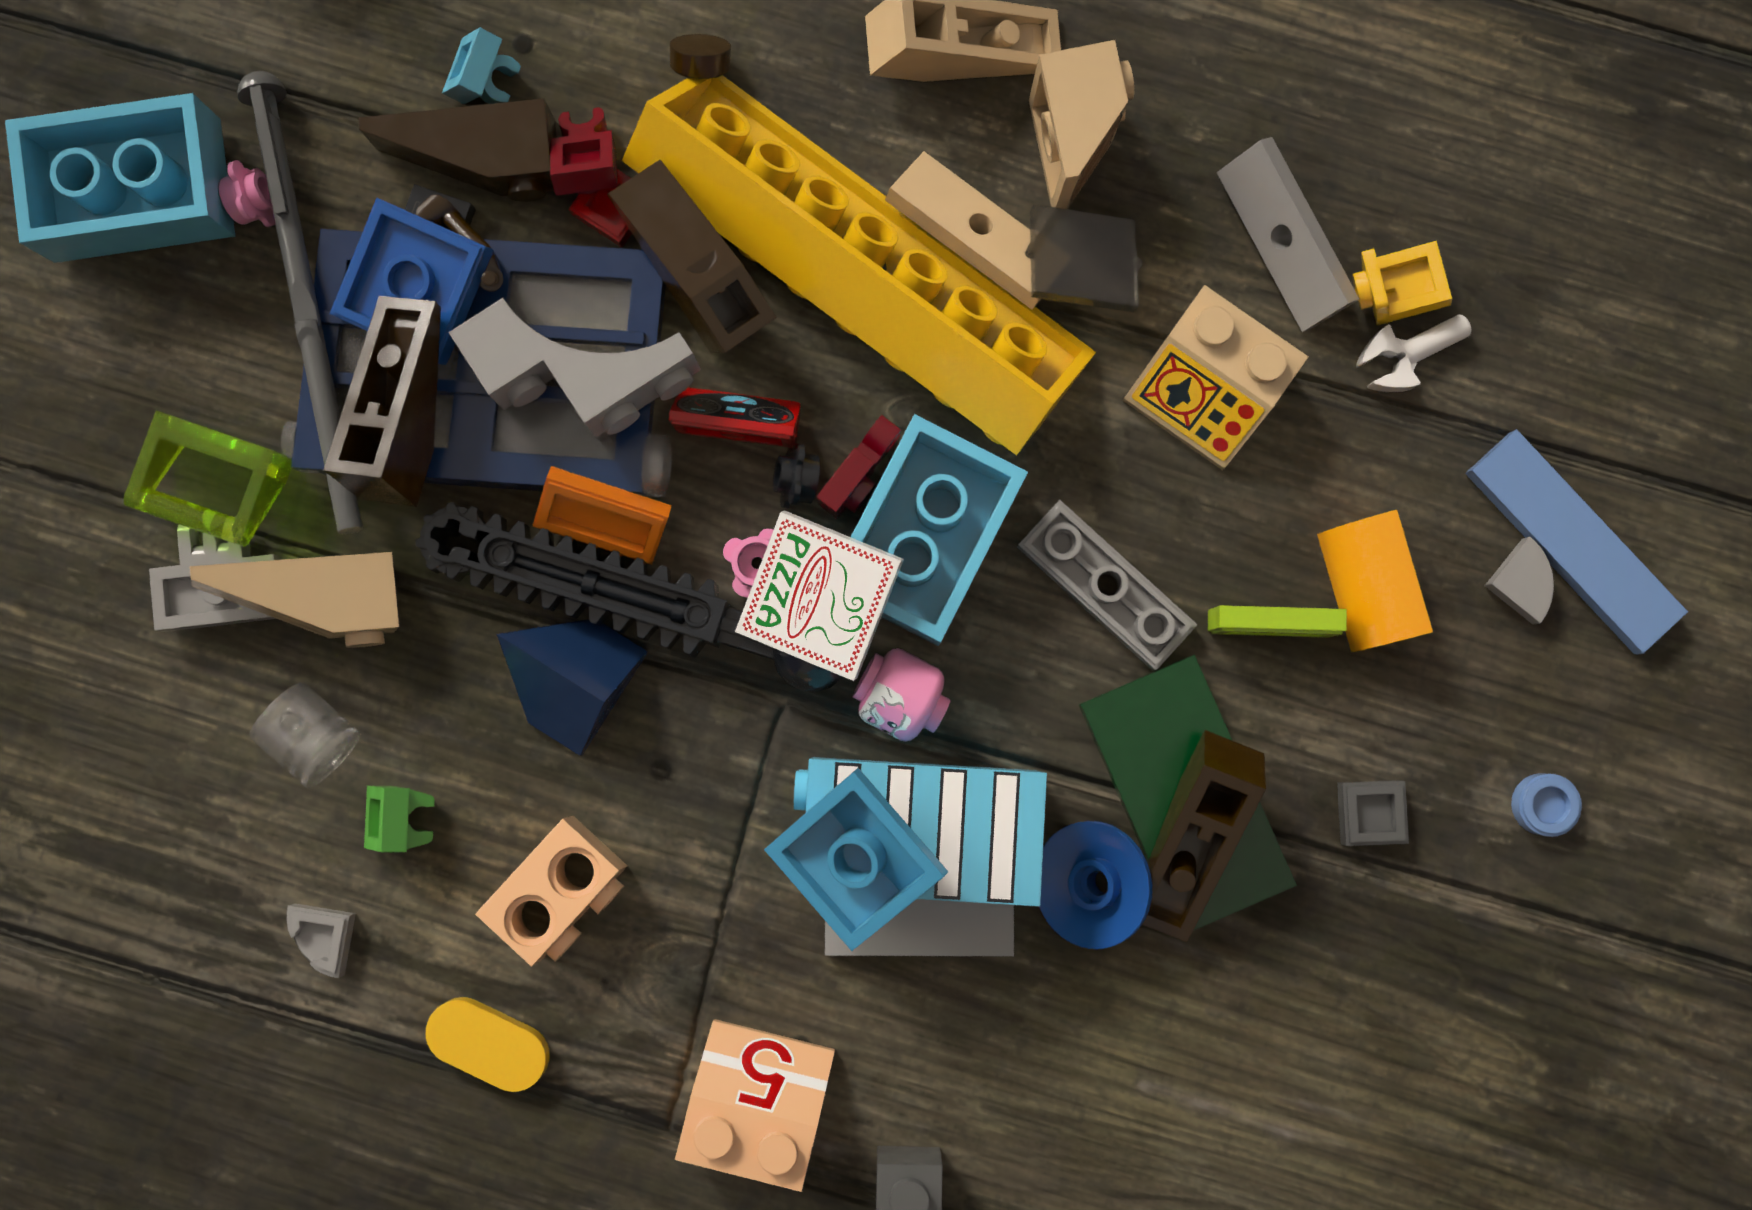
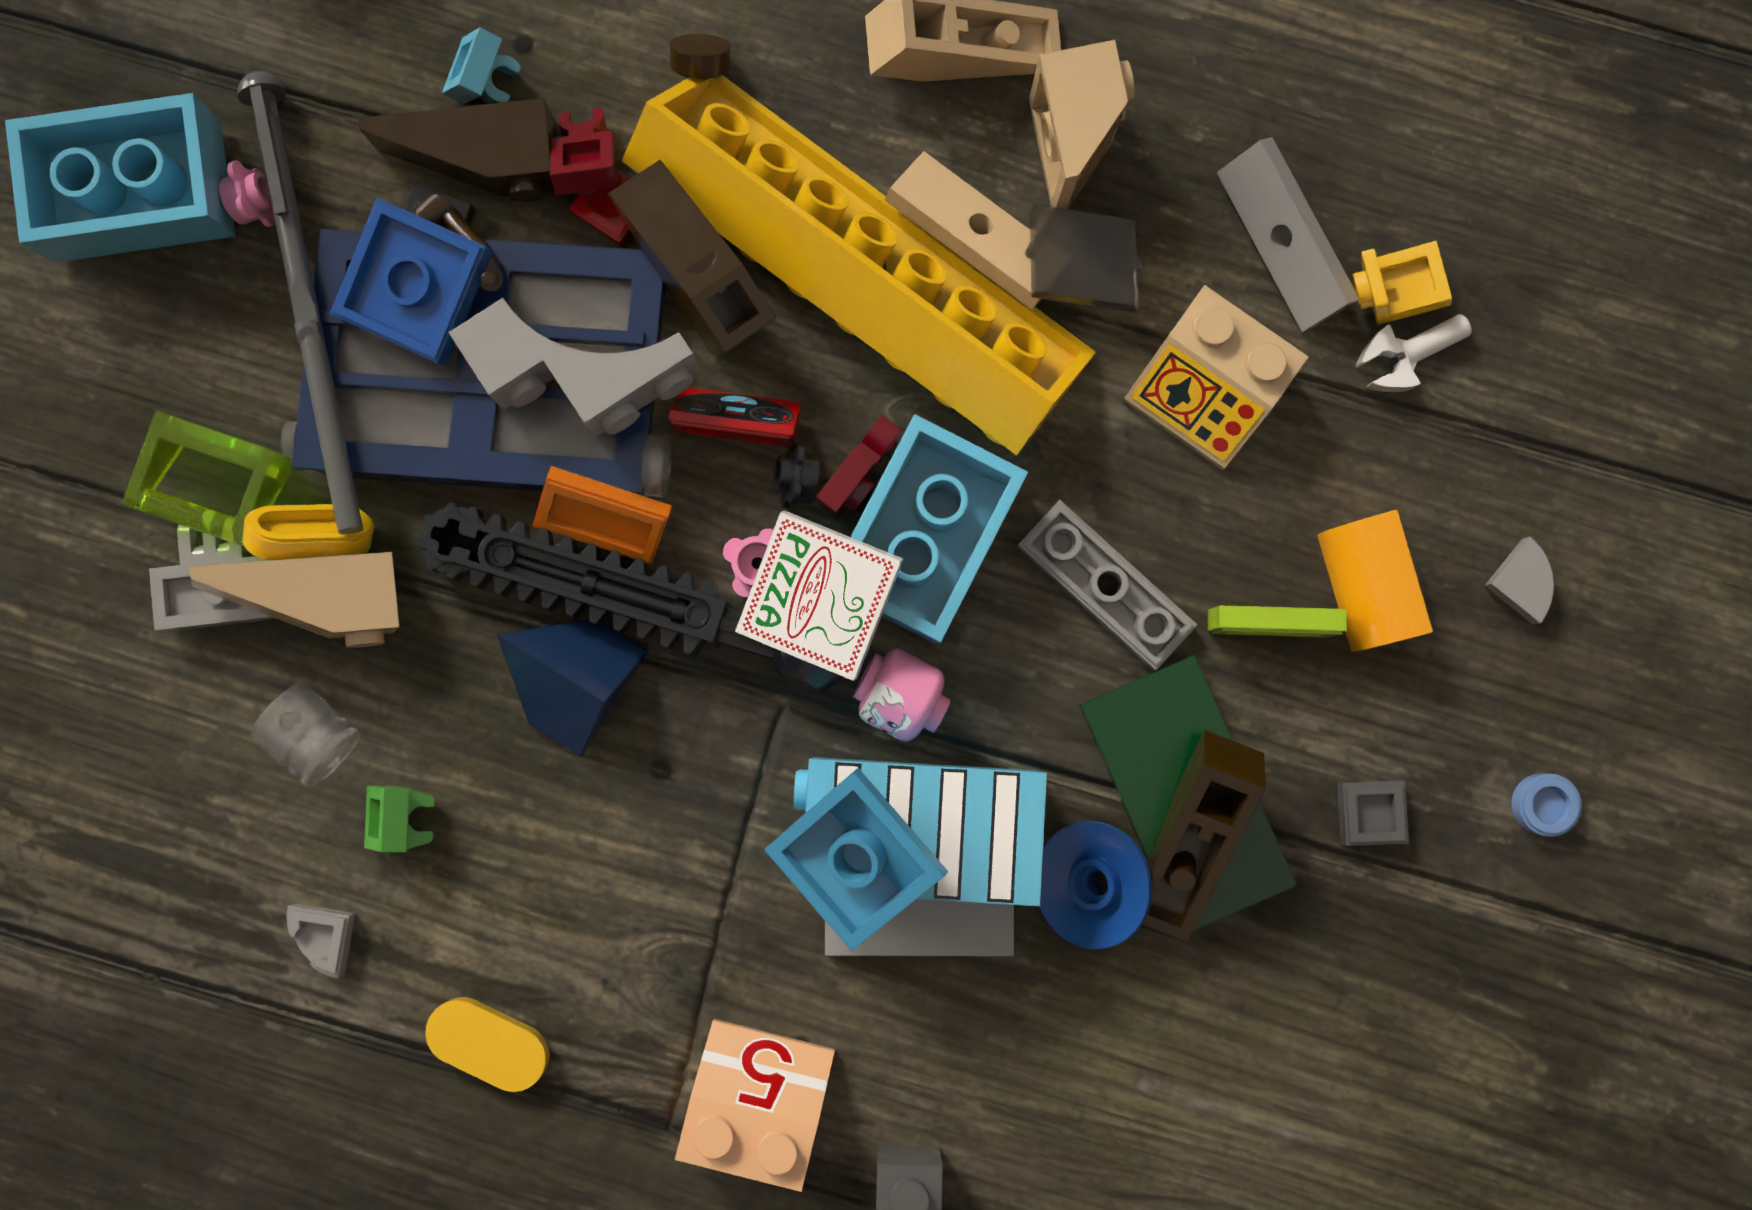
(302, 532): none -> yellow tile
(391, 405): dark brown slope -> none
(544, 880): light nougat brick -> none
(1576, 542): medium blue tile -> none

